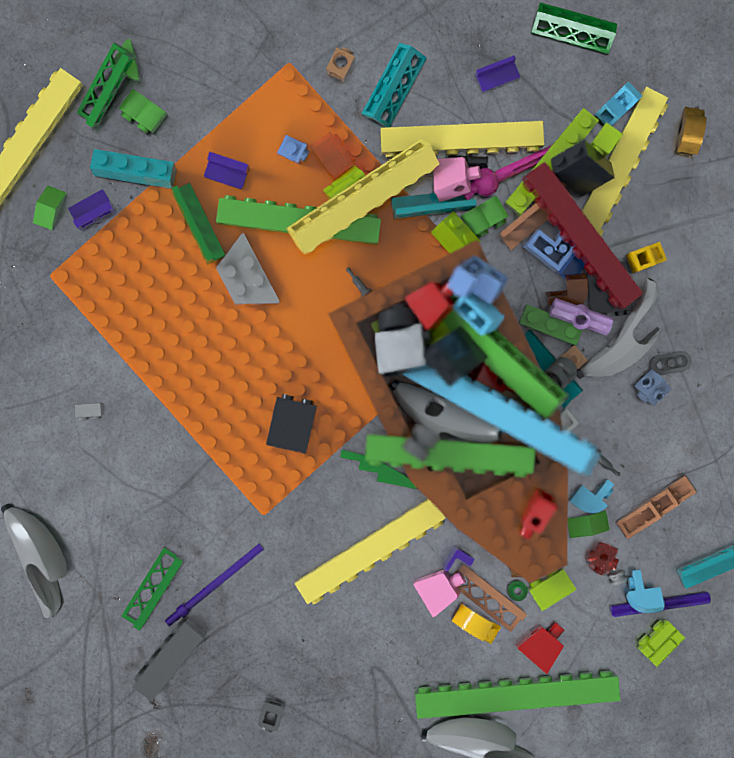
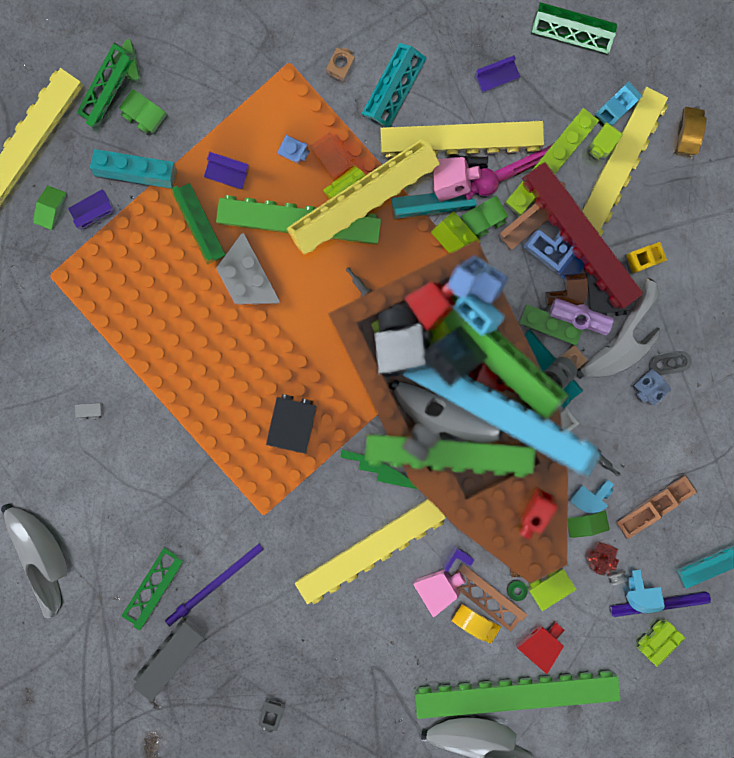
(582, 168): black brick -> none

